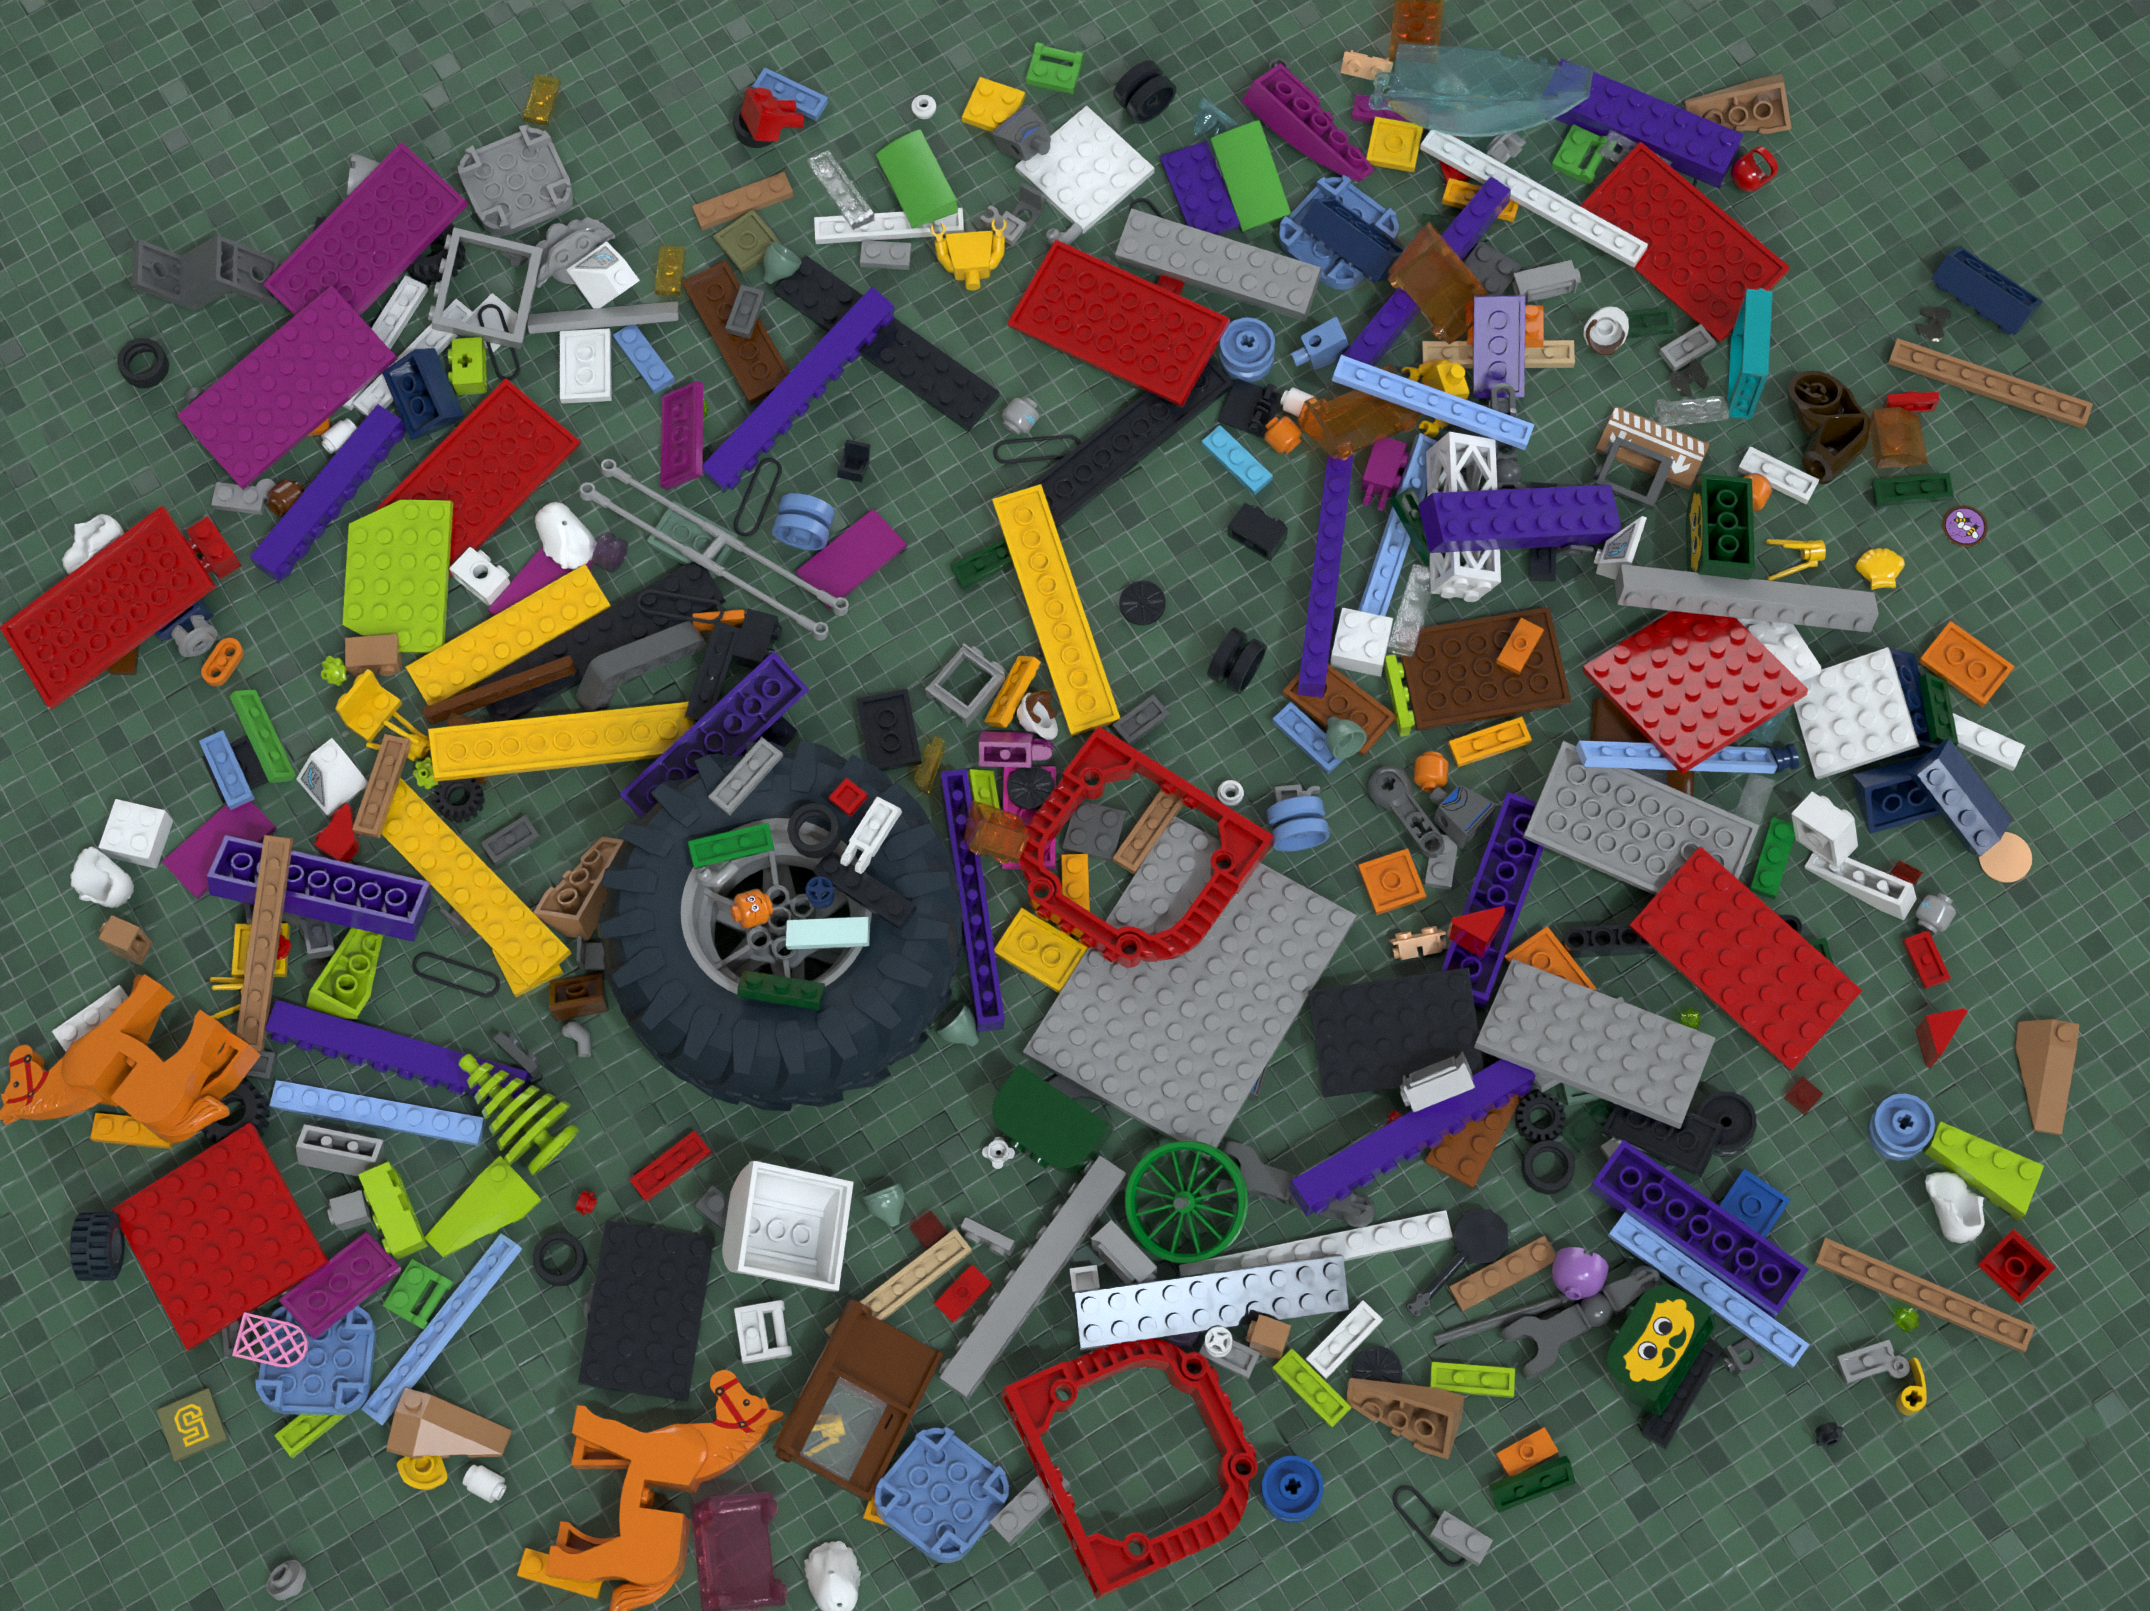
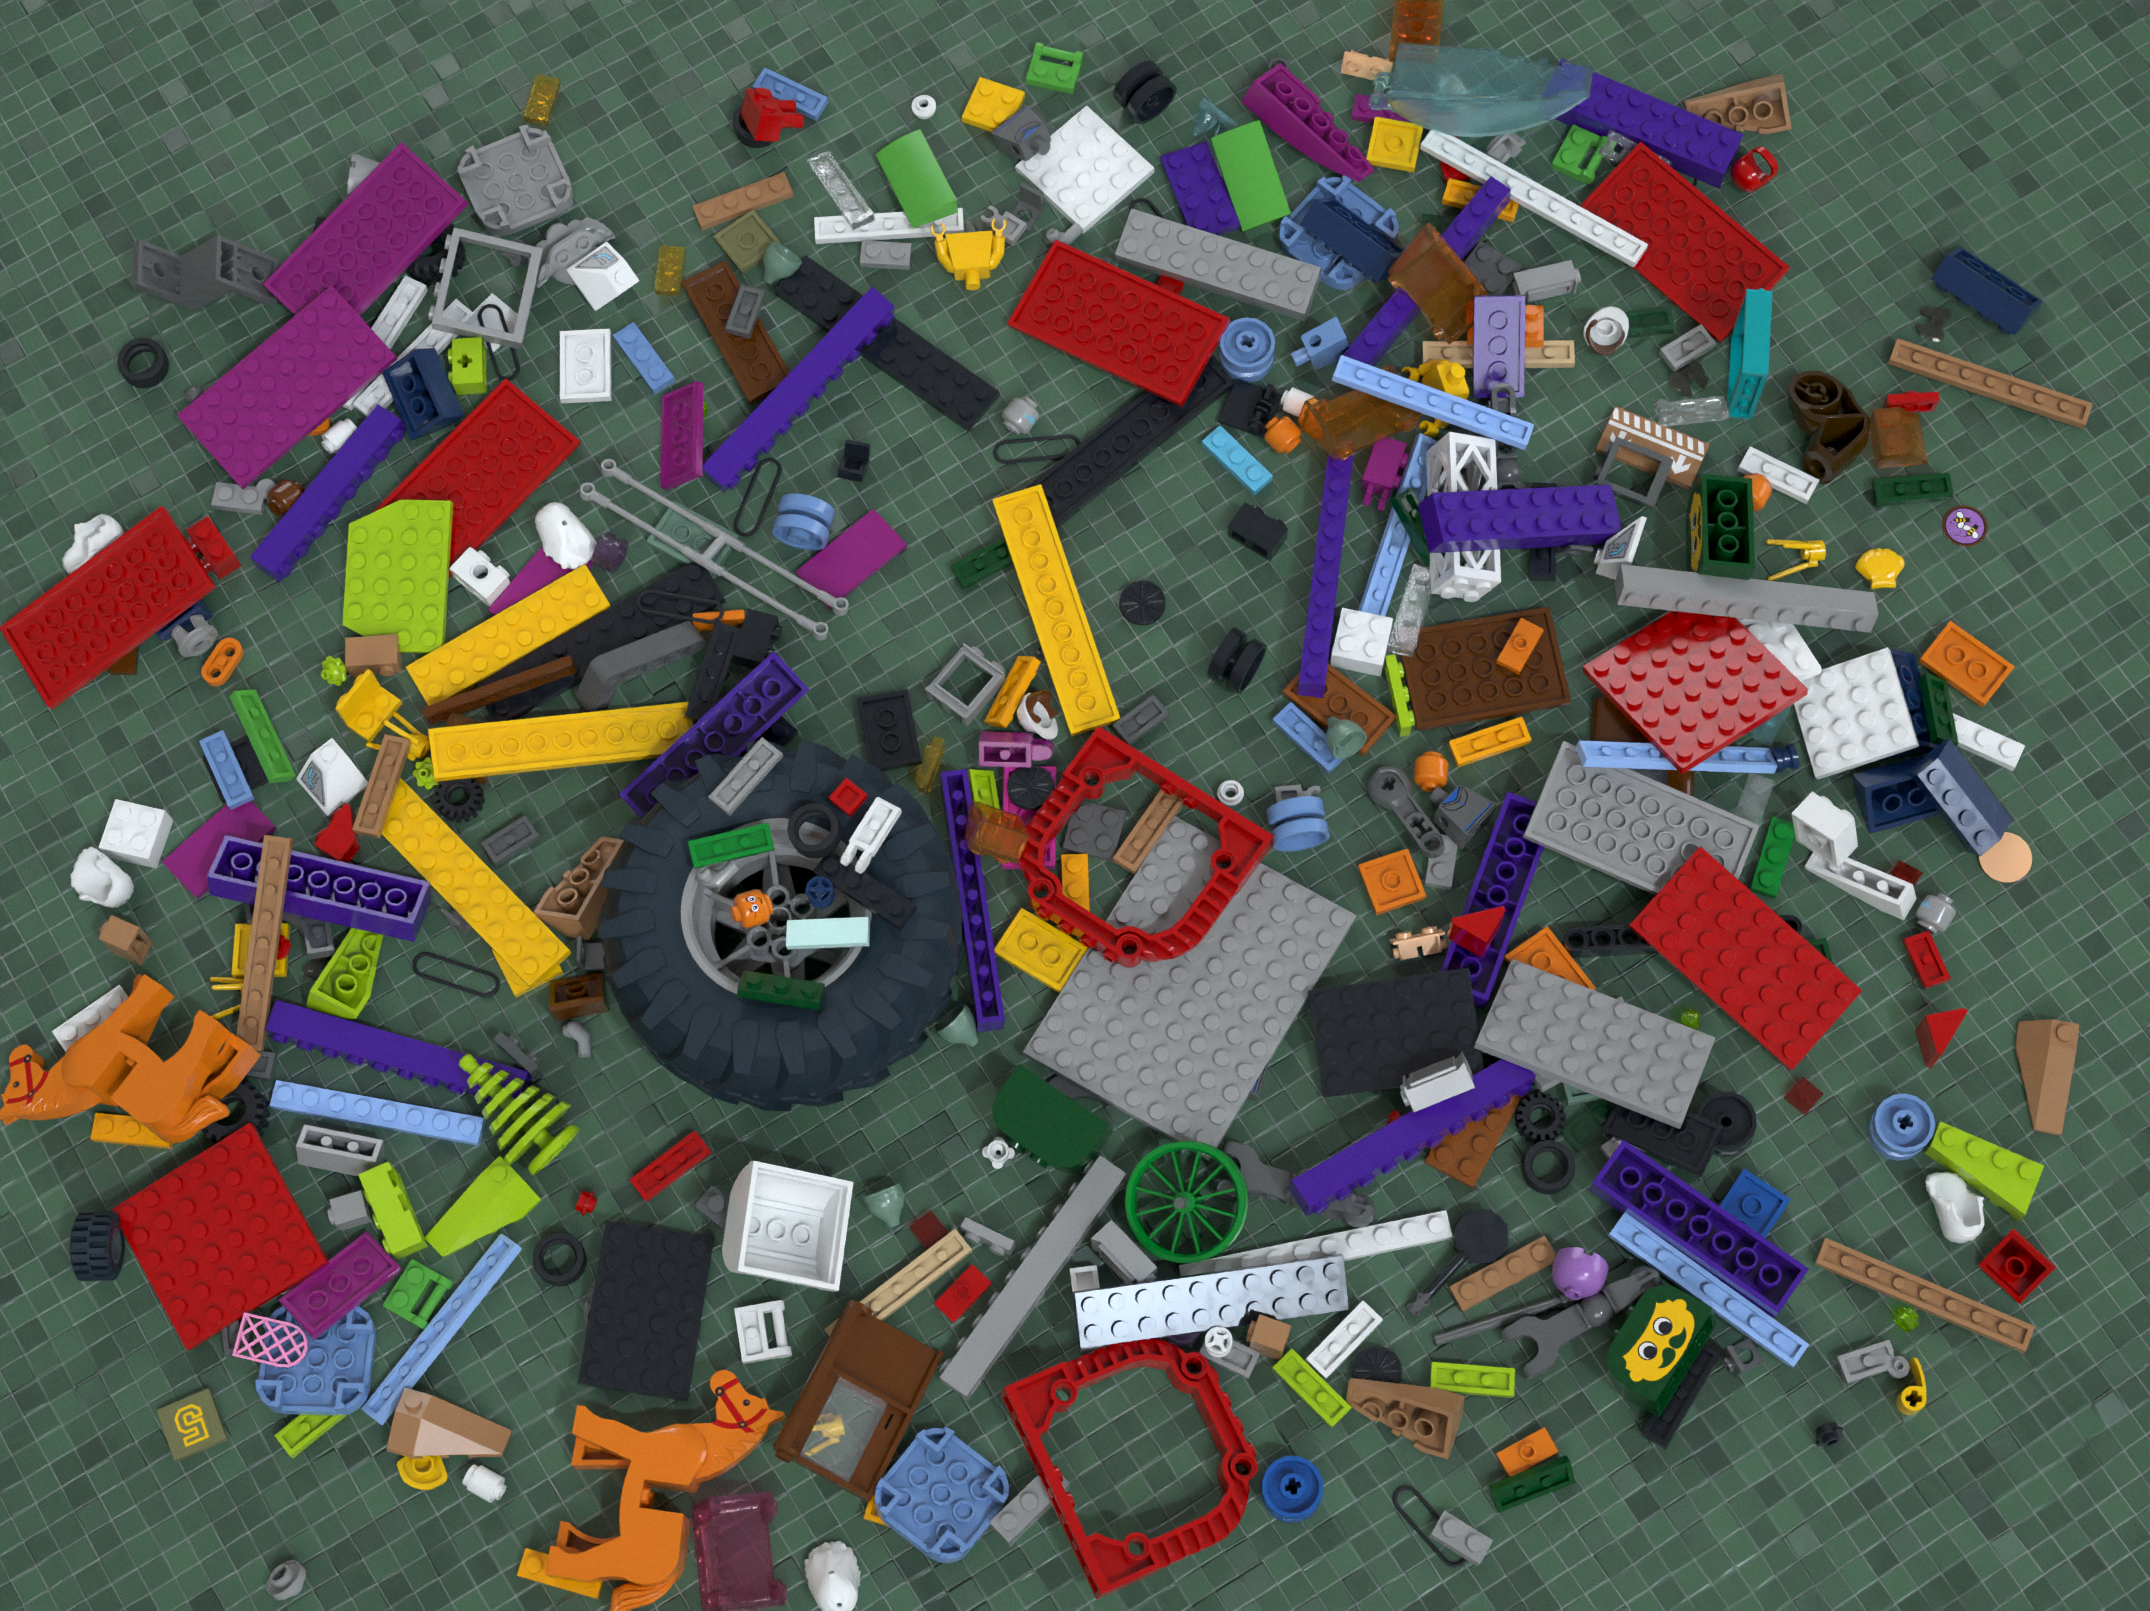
(603, 317): light grey tile -> none

